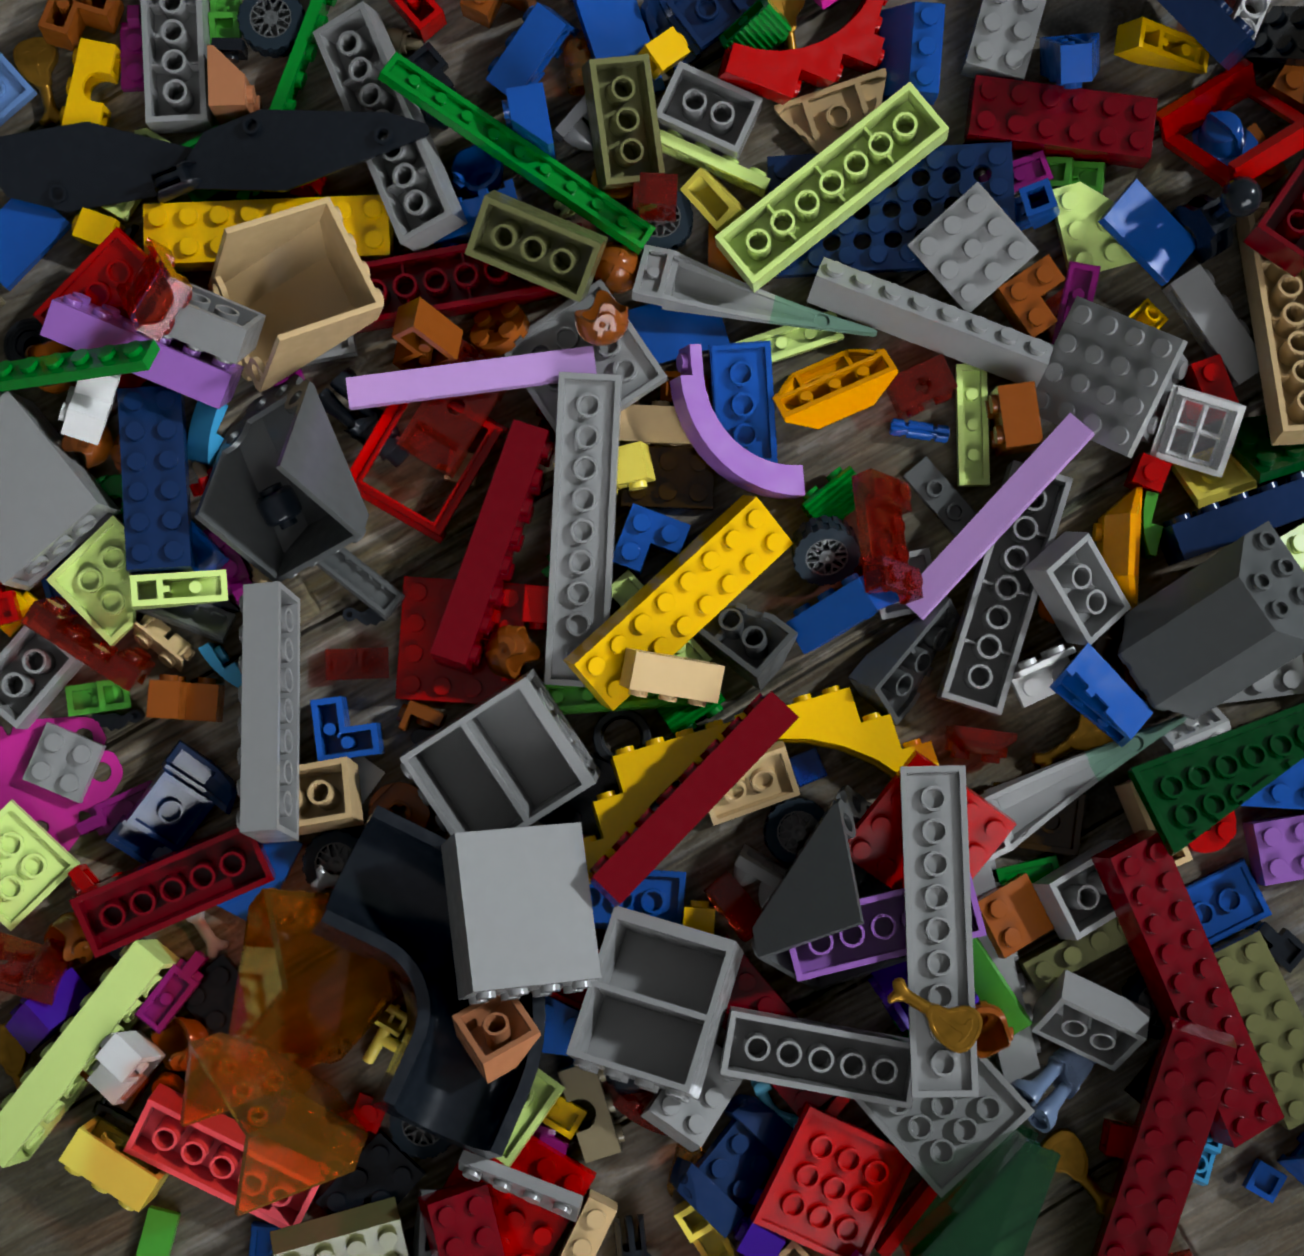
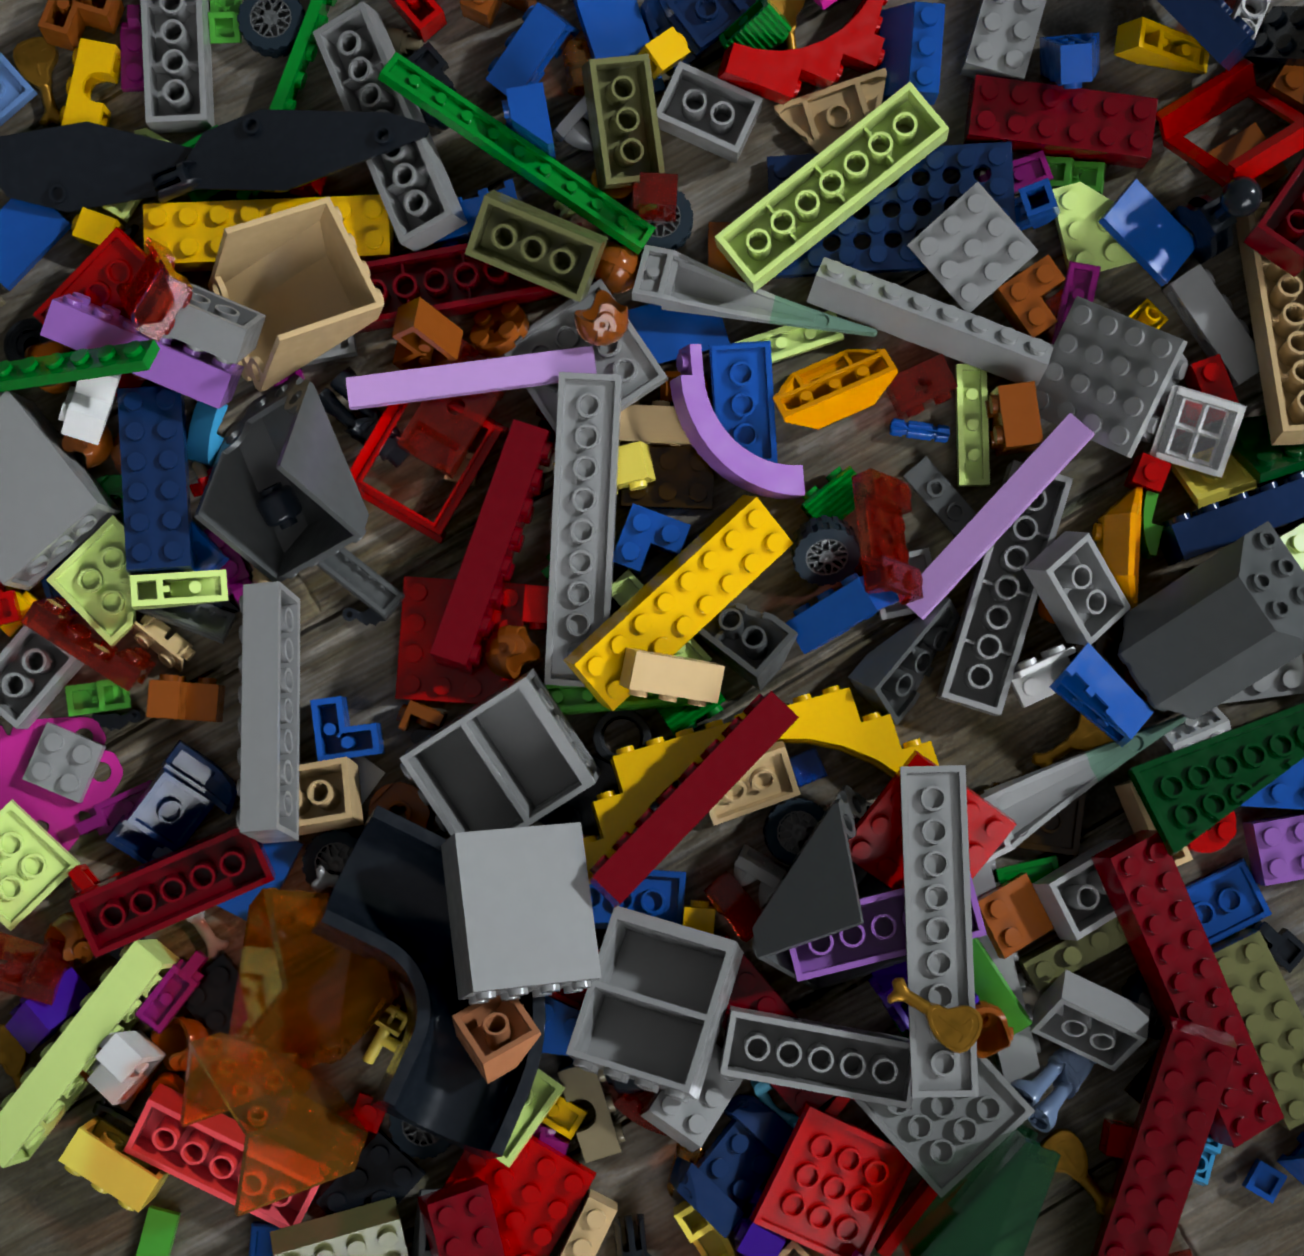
(218, 659): dark azure slope -> none
(228, 88): nougat slope -> none
(231, 48): black plate -> none
(356, 664): clear red slope -> none
(476, 170): blue cap -> none
(532, 1189): light grey wing -> none
(712, 199): light yellow brick -> none
(723, 167): yellowish green plate -> none
(987, 743): clear red slope -> none
(1223, 136): blue piece -> none

